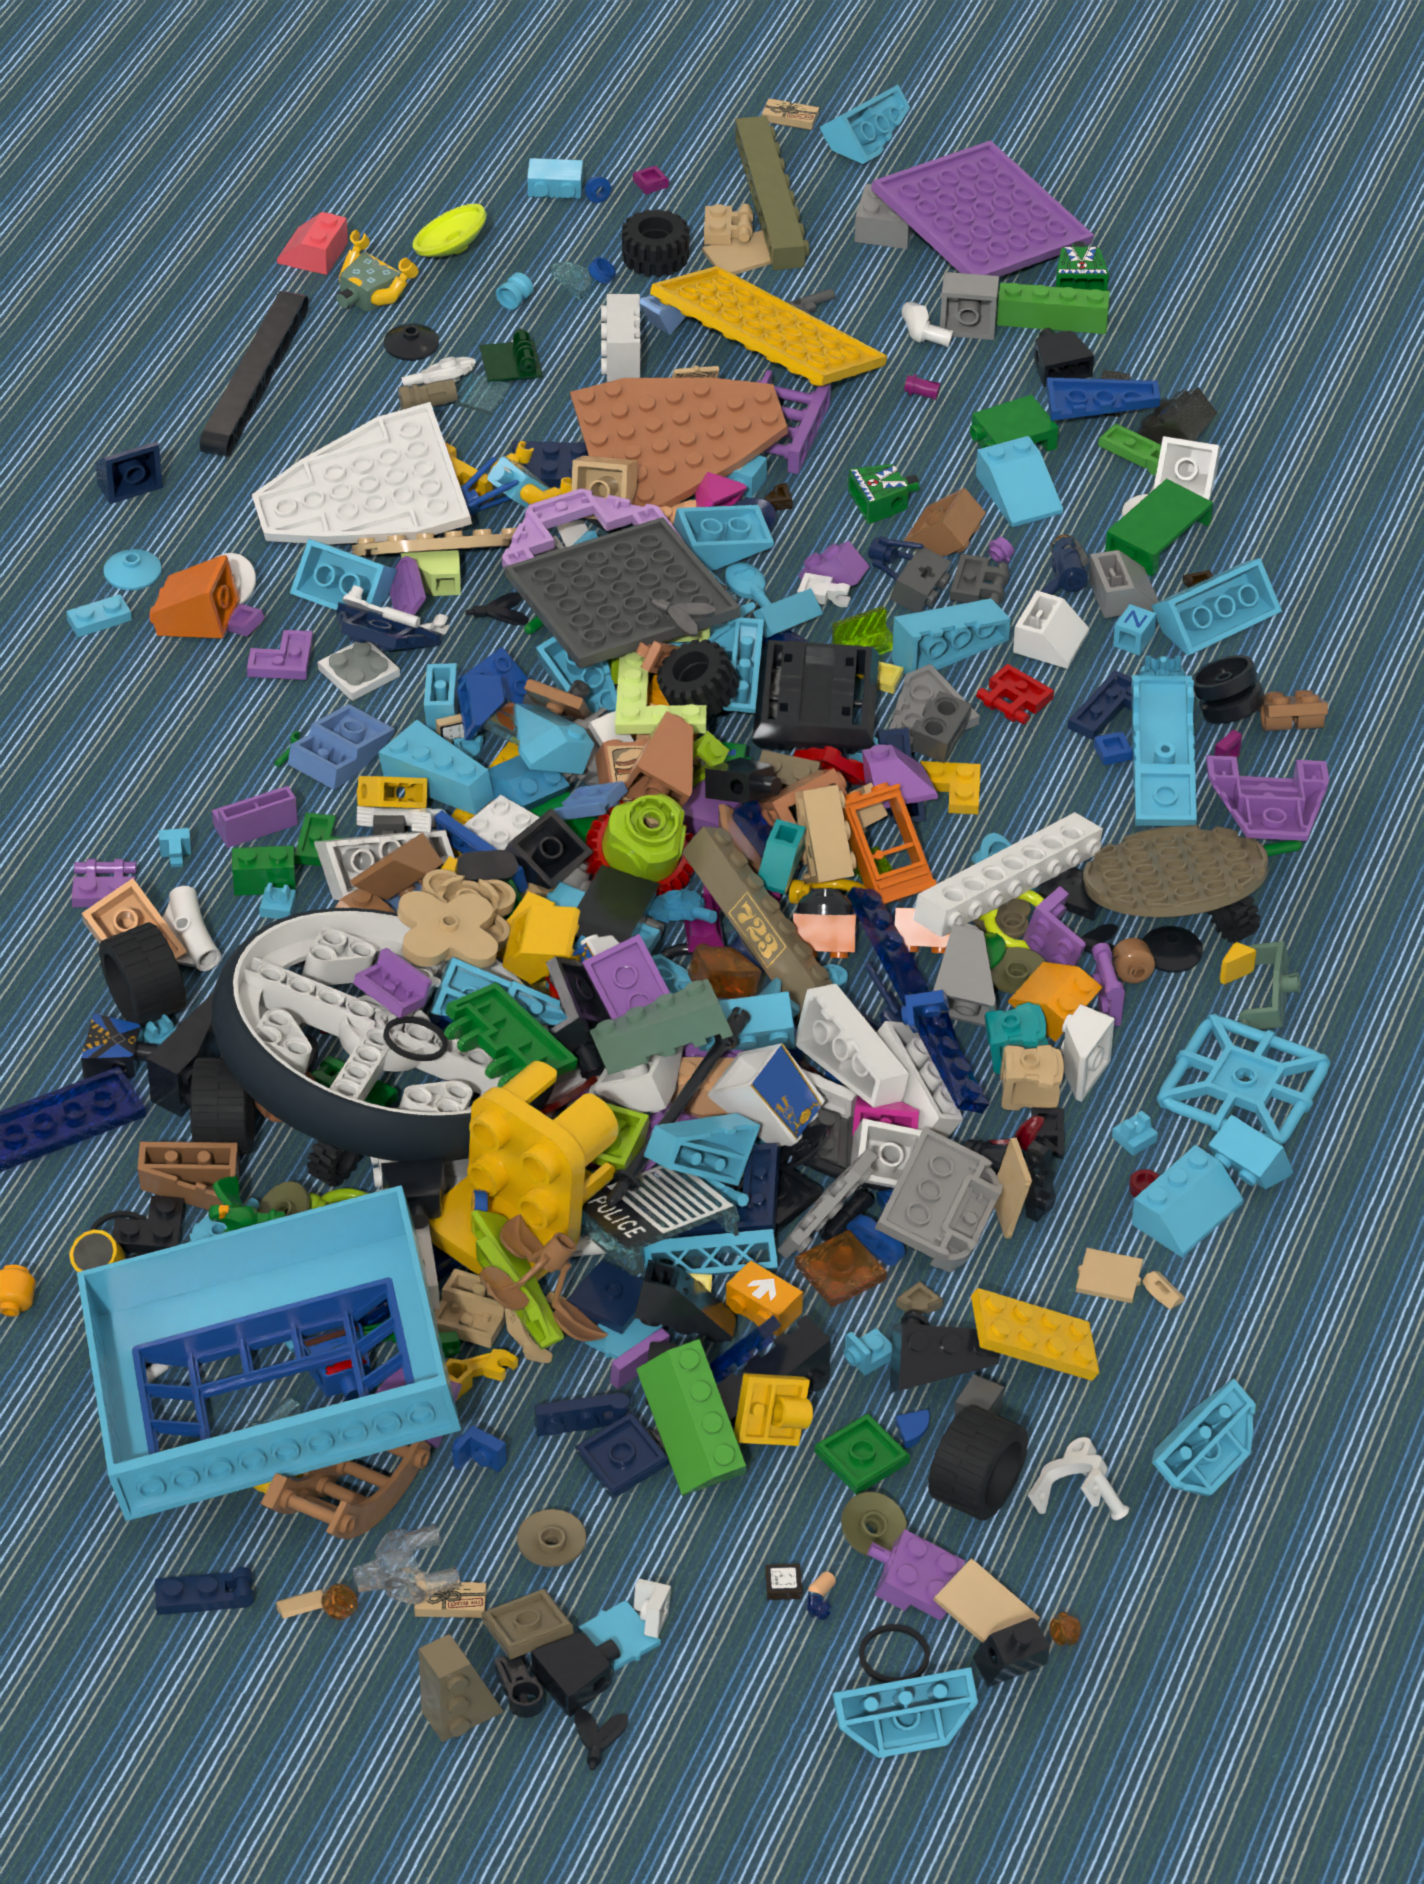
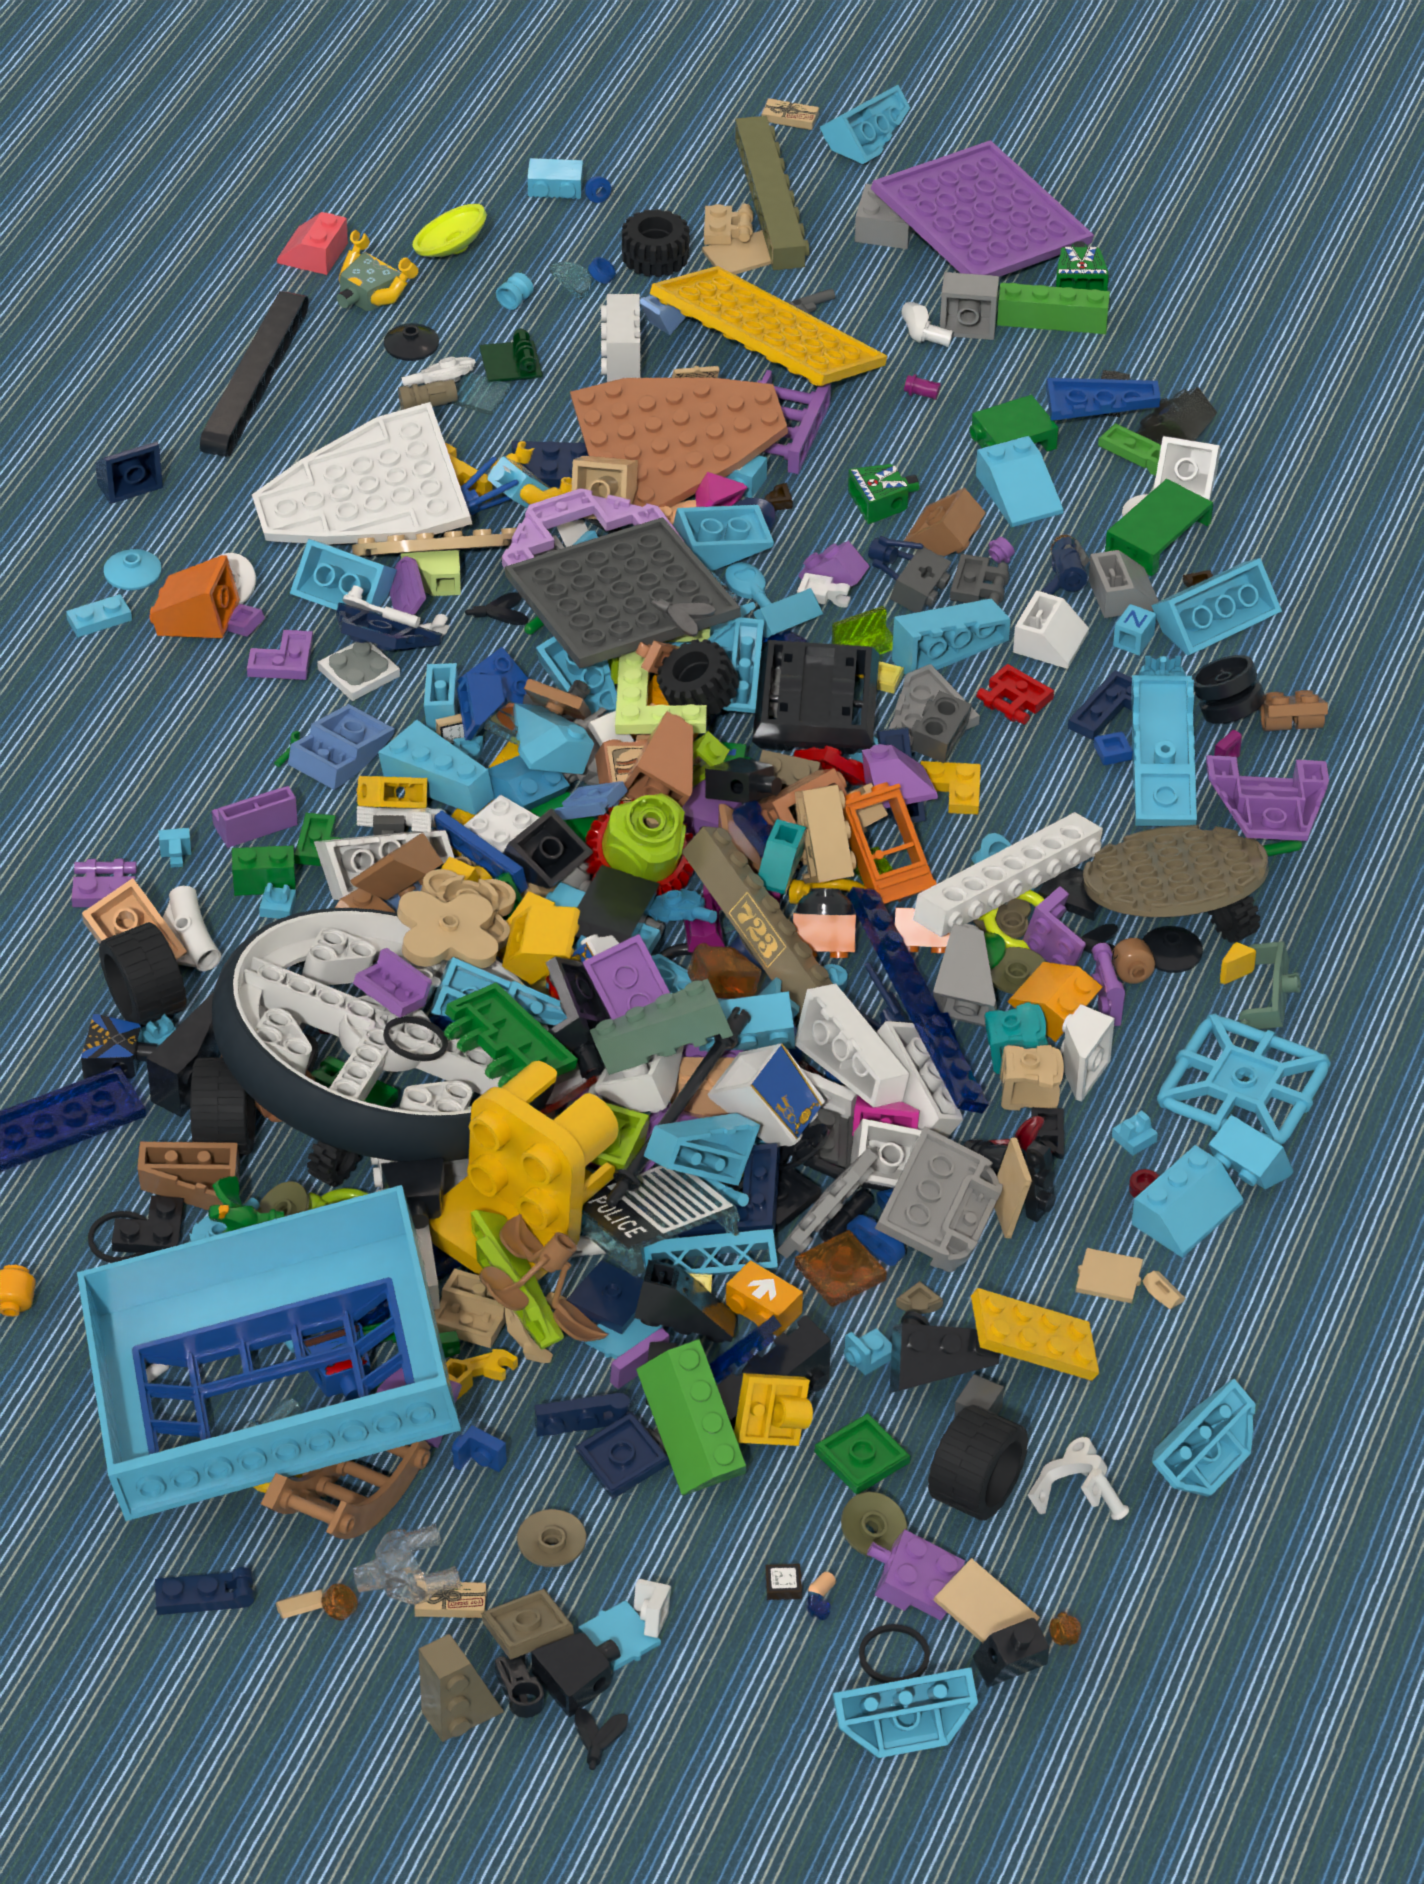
(95, 1250): pearl dark grey piece -> none
(479, 1200): blue tile -> none
(487, 865): black tile -> none
(650, 180): magenta tile -> none
(912, 1427): blue tile -> none
(927, 1003): blue bracket -> none
(1062, 356): black torso -> none

